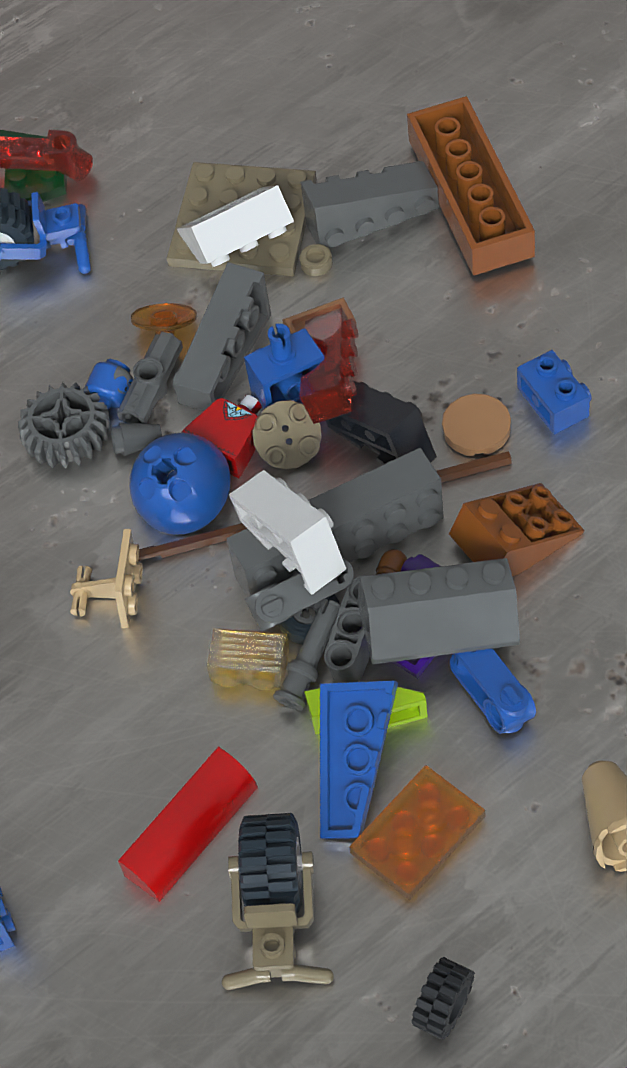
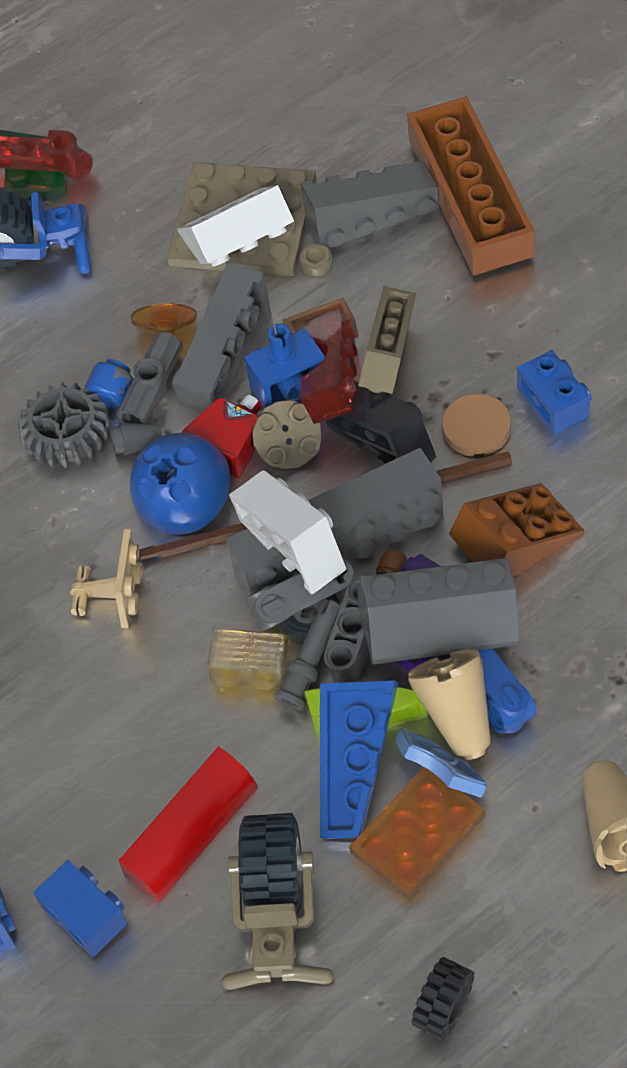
(81, 907): none -> blue brick
(387, 340): none -> dark tan brick
(430, 755): none -> medium blue tile
(455, 700): none -> tan cone

